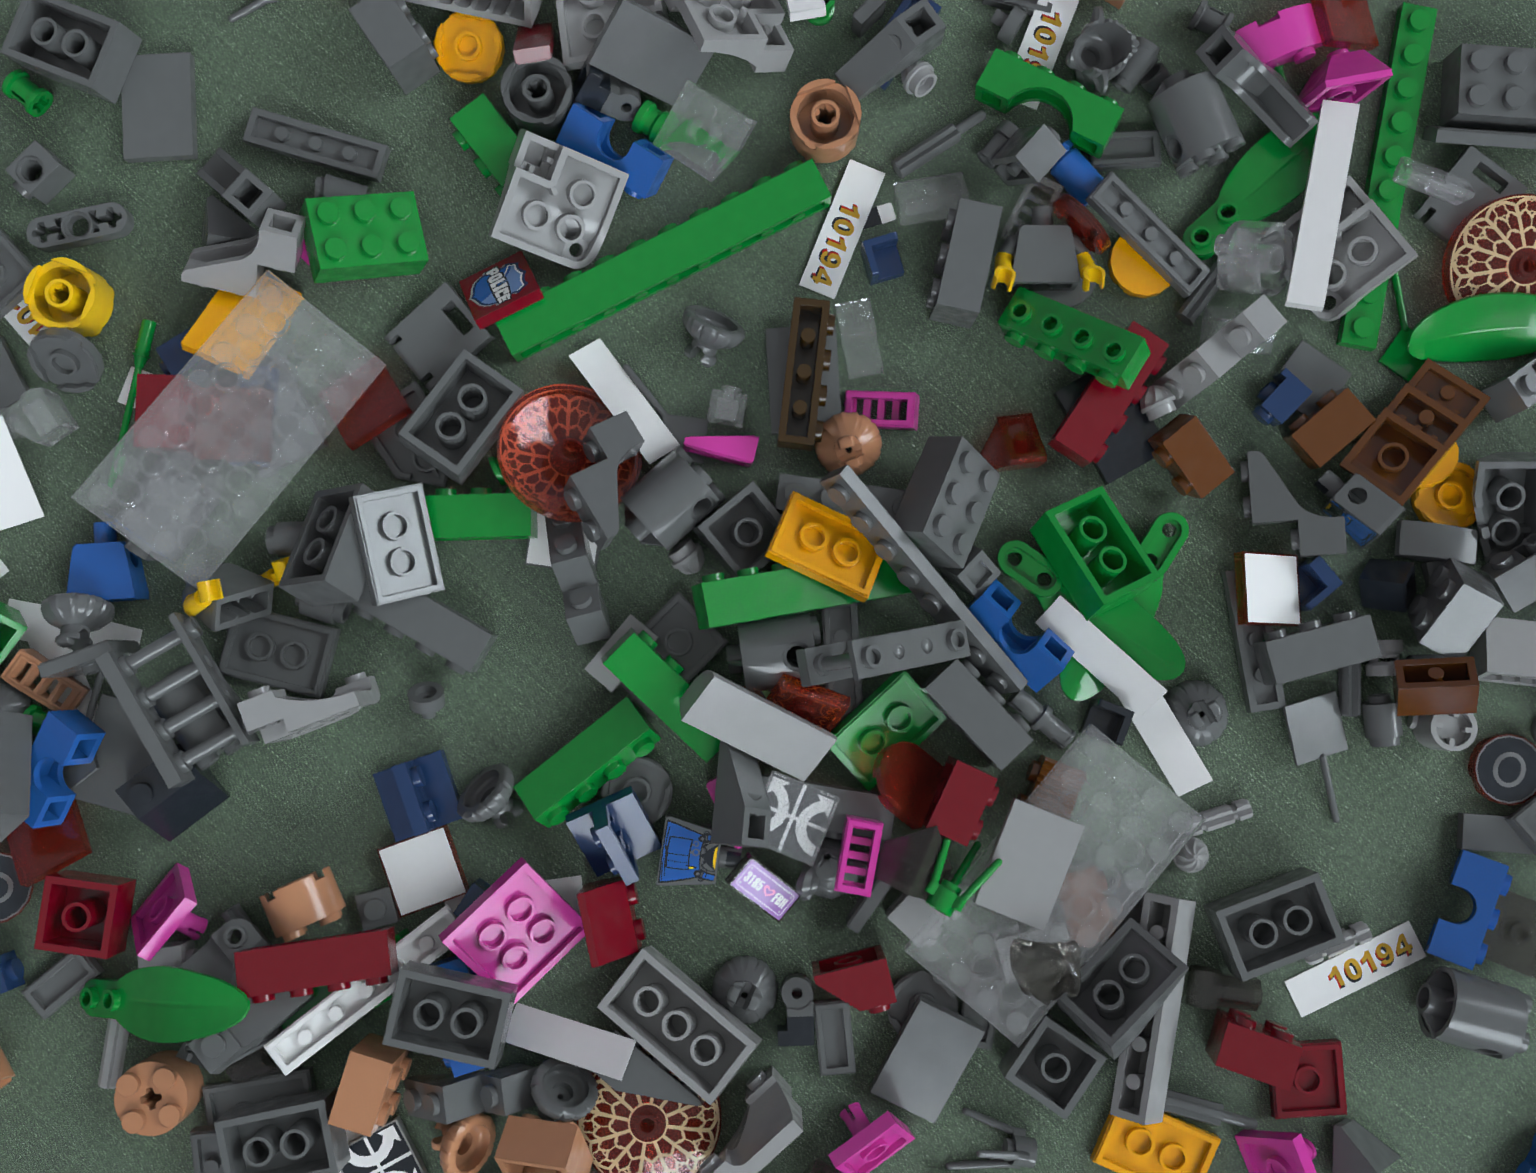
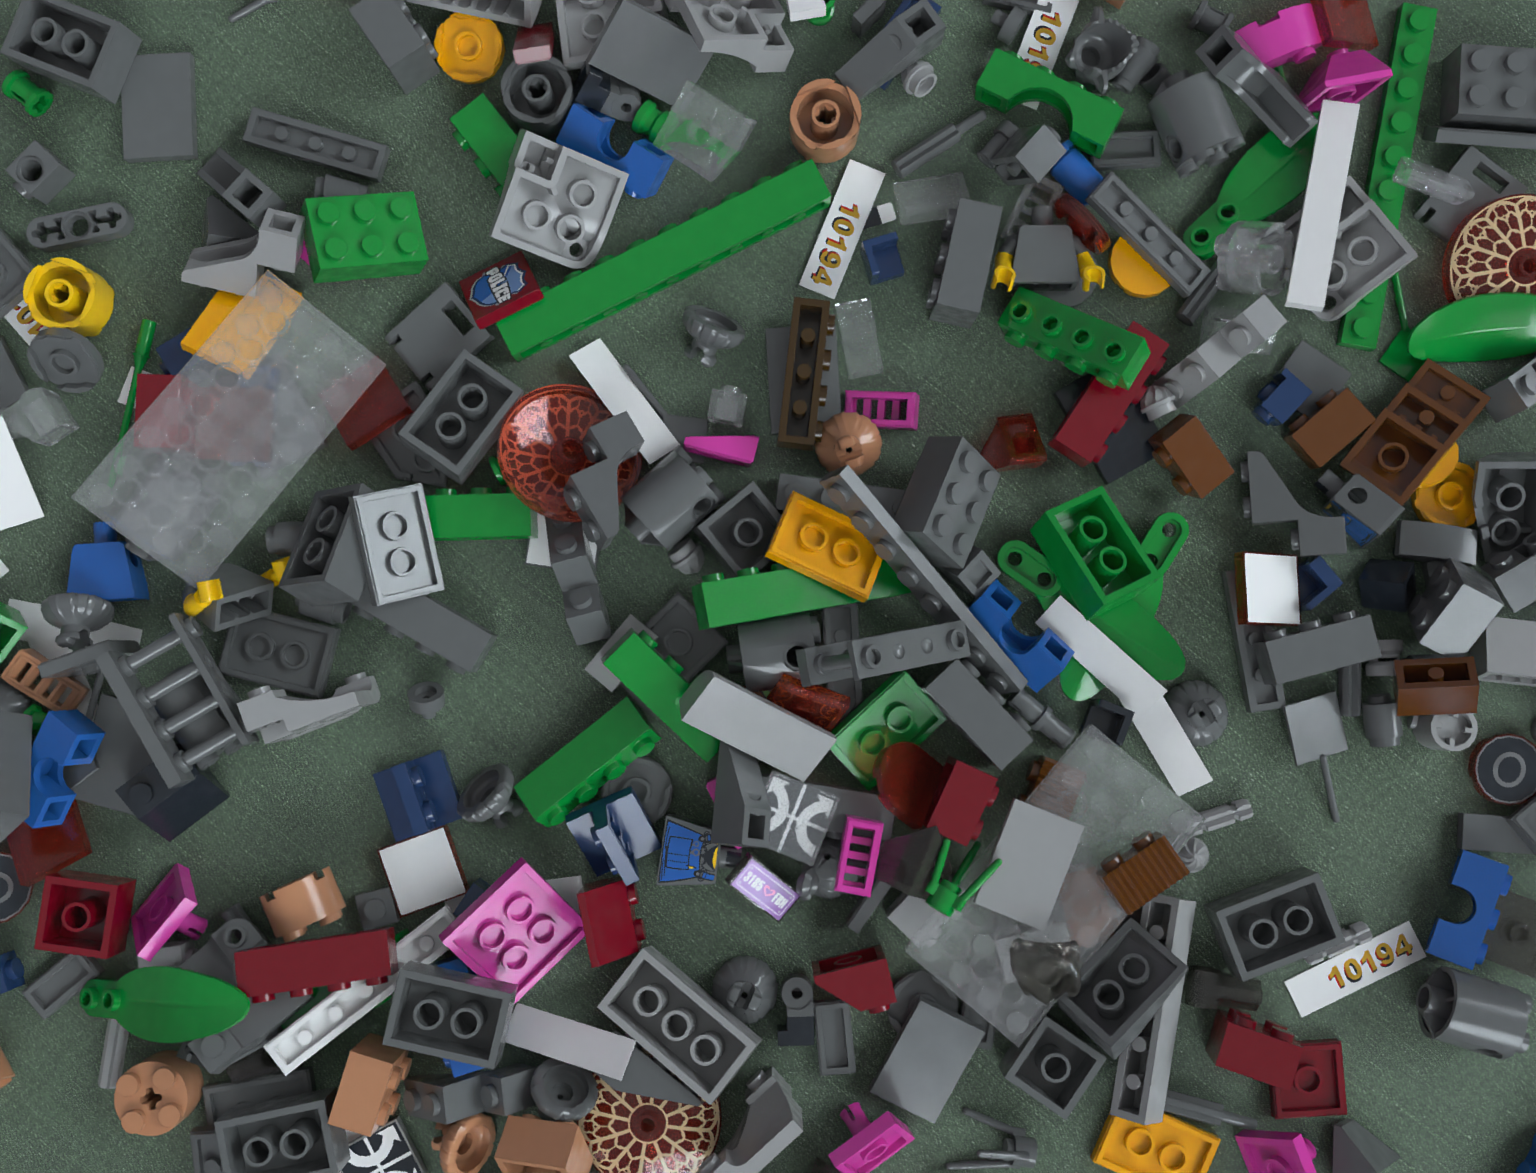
(1141, 871): none -> reddish brown brick

